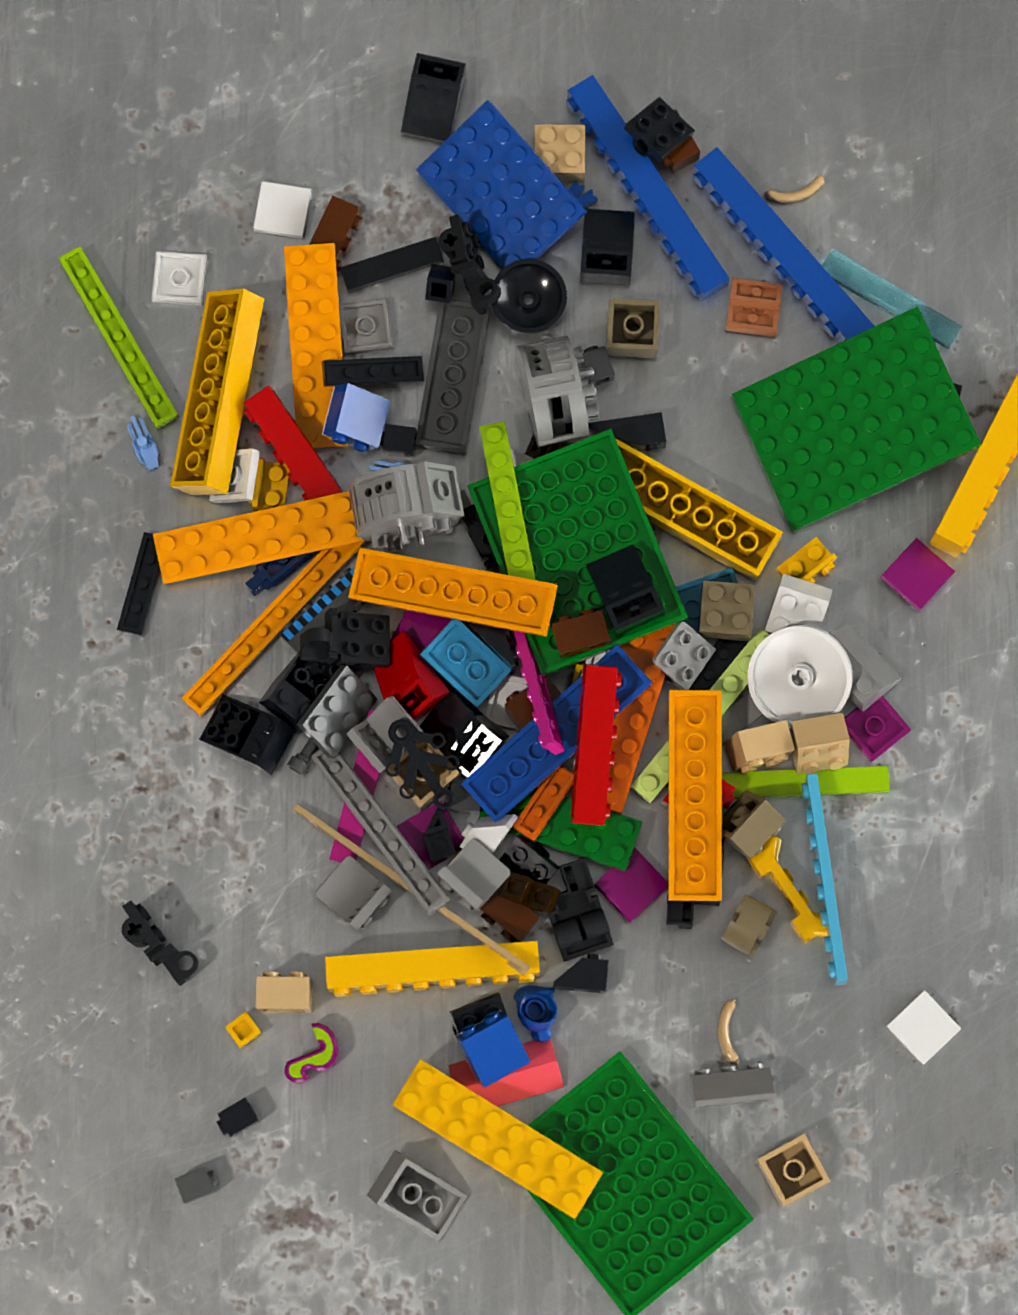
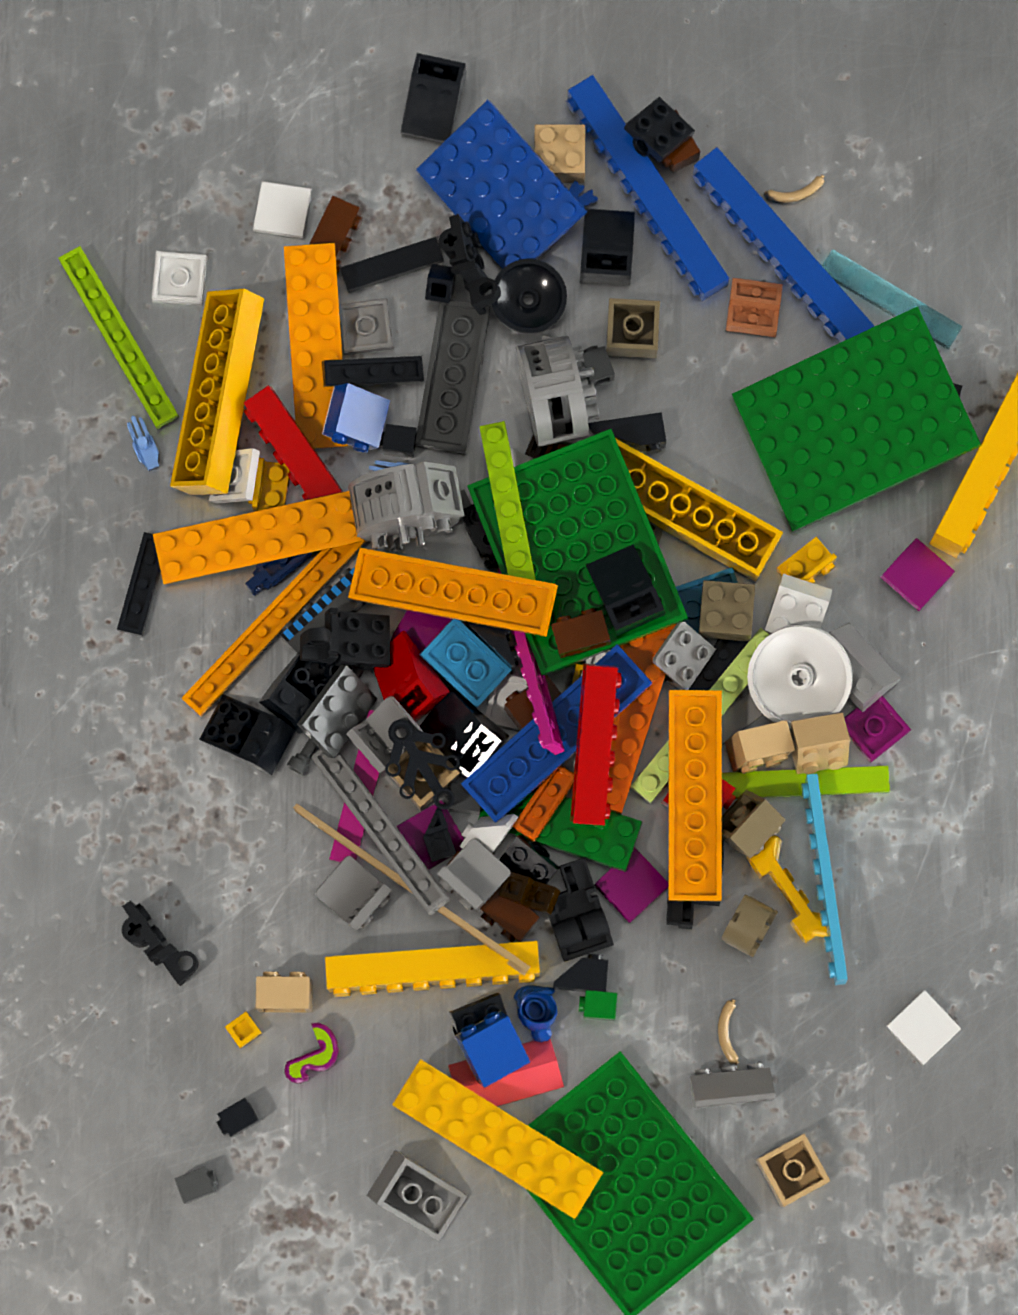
(598, 1005): none -> green brick

